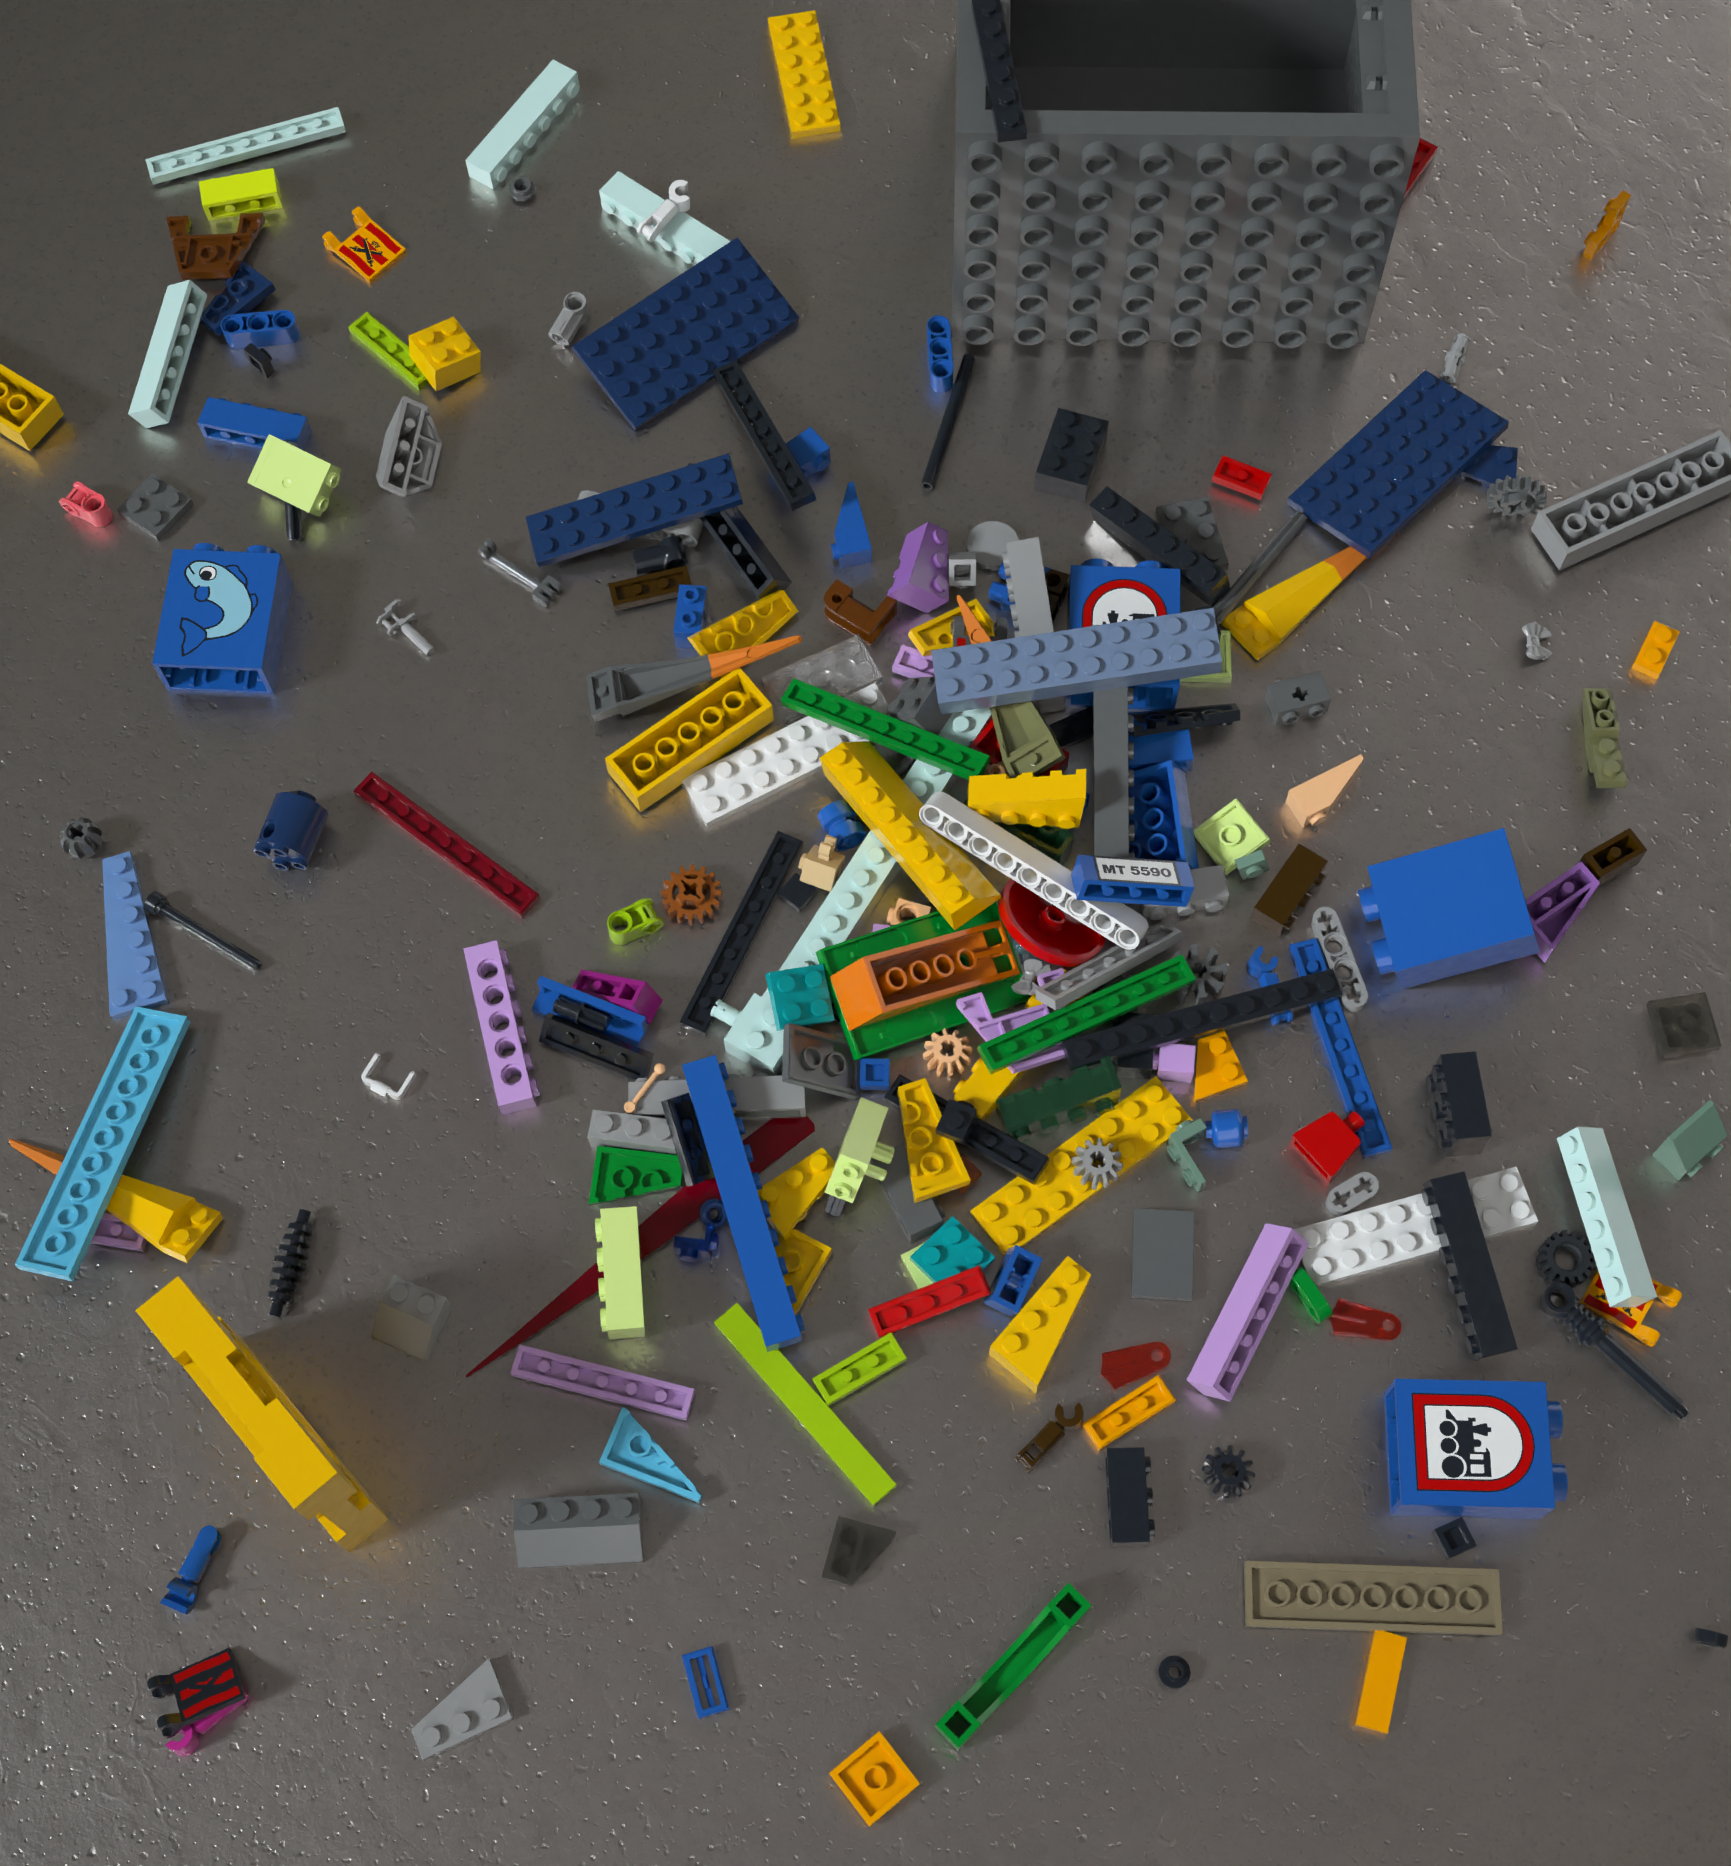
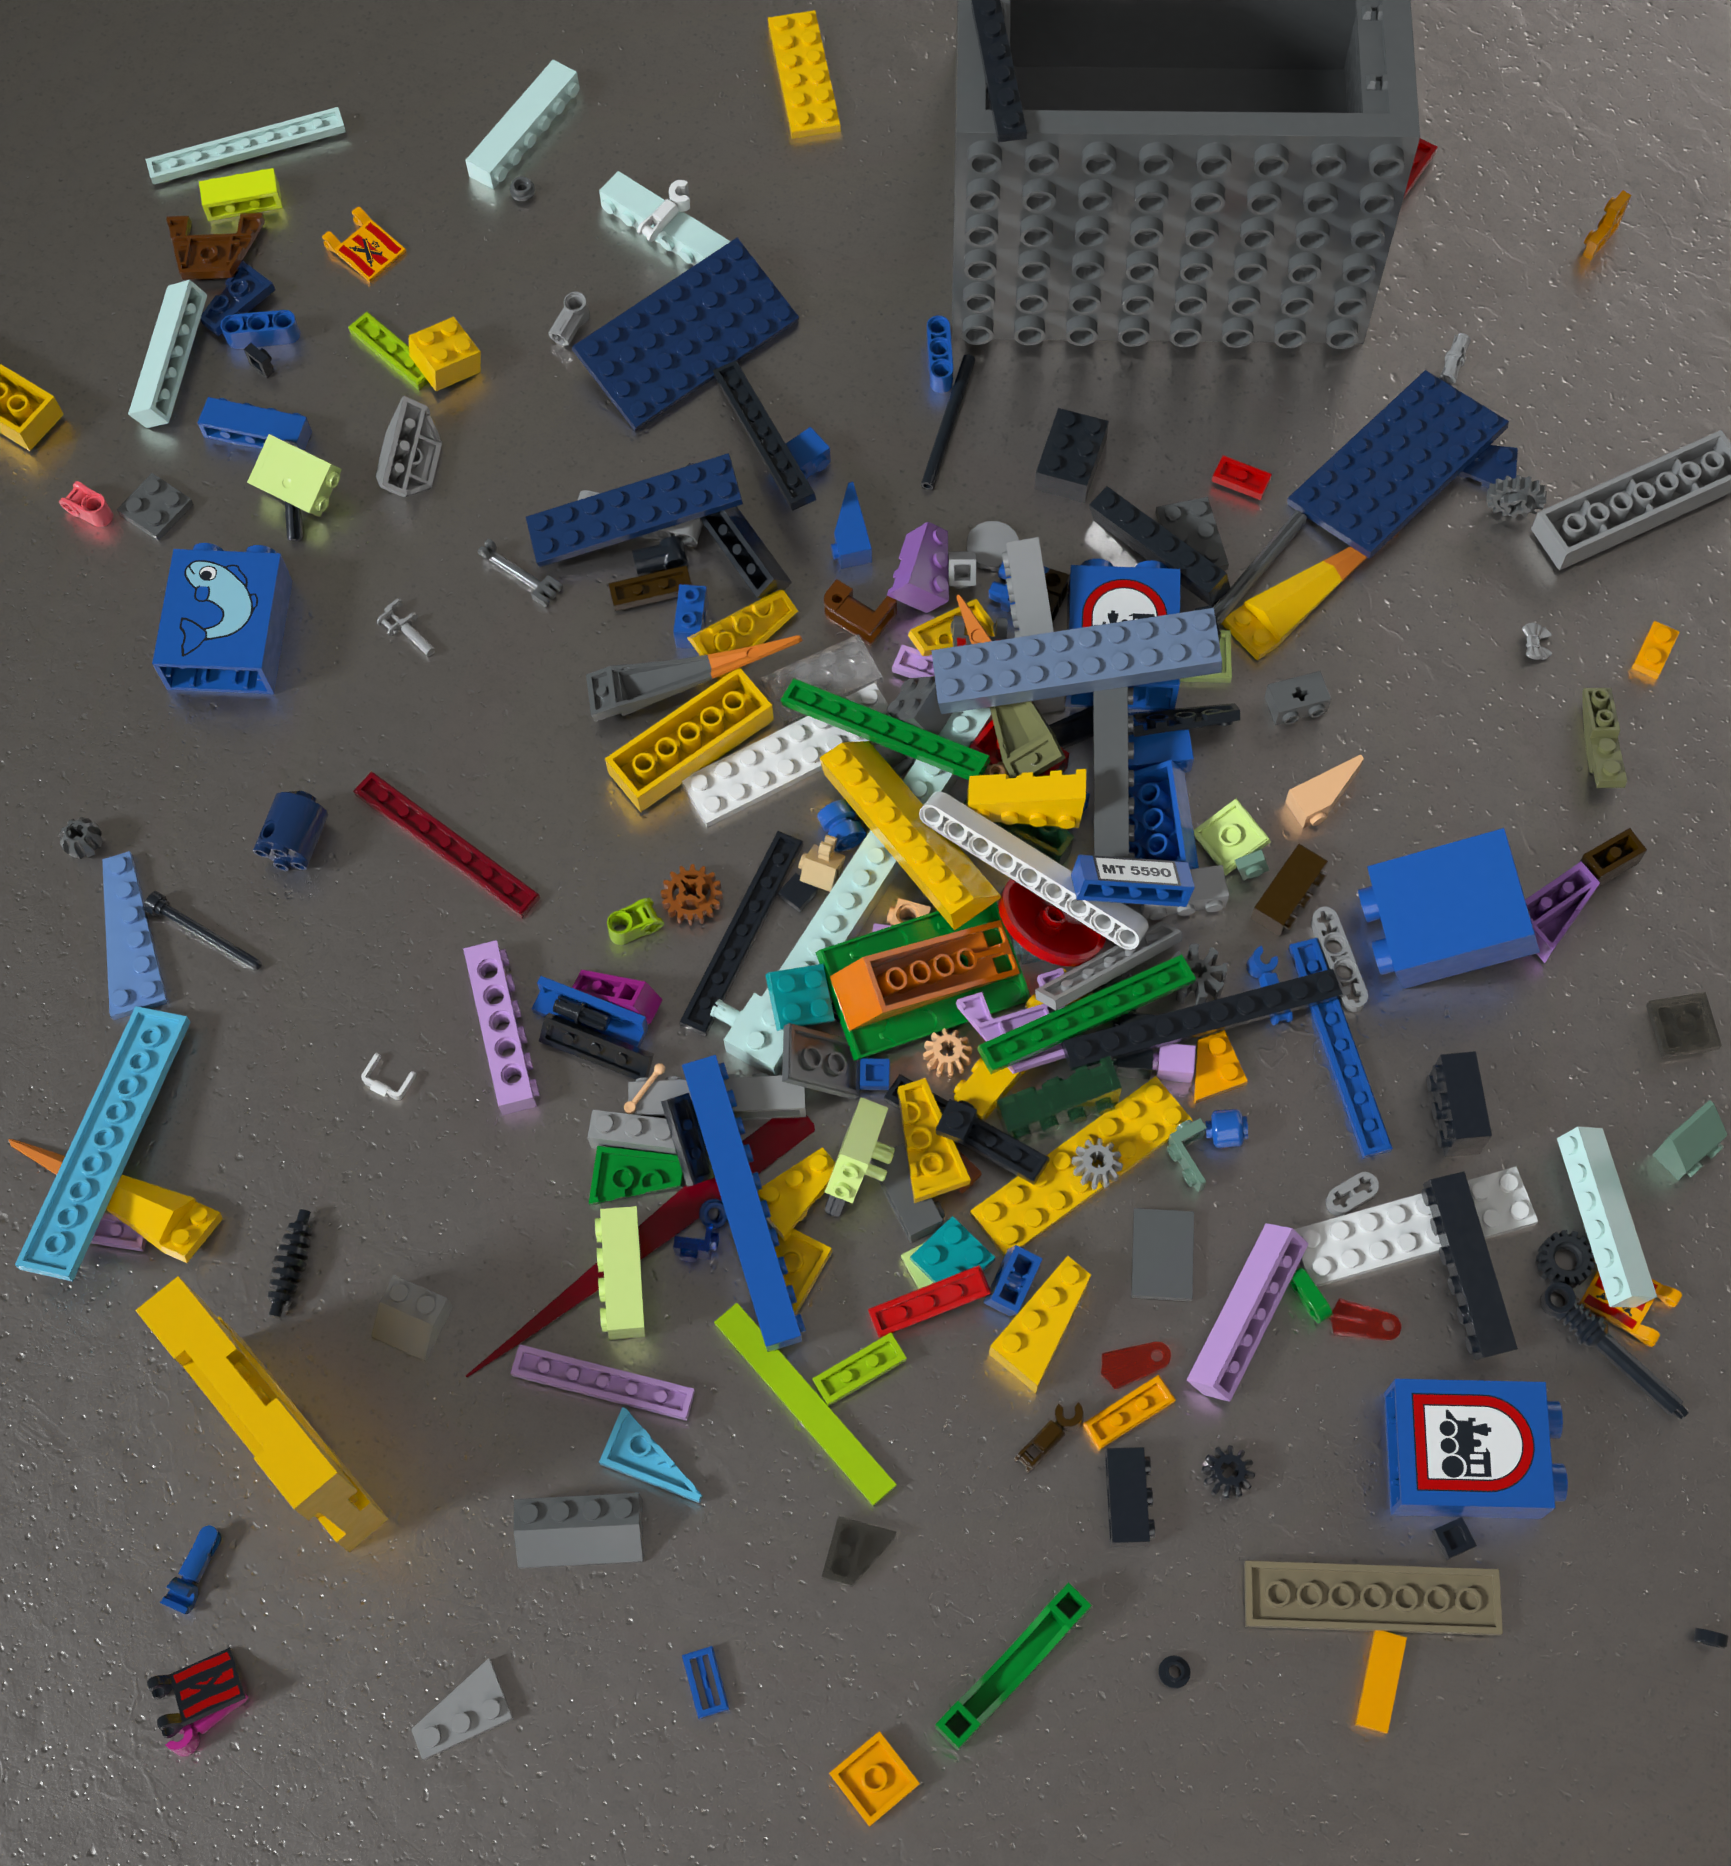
(1032, 969): light grey piece -> none
(1329, 1142): red torso -> none

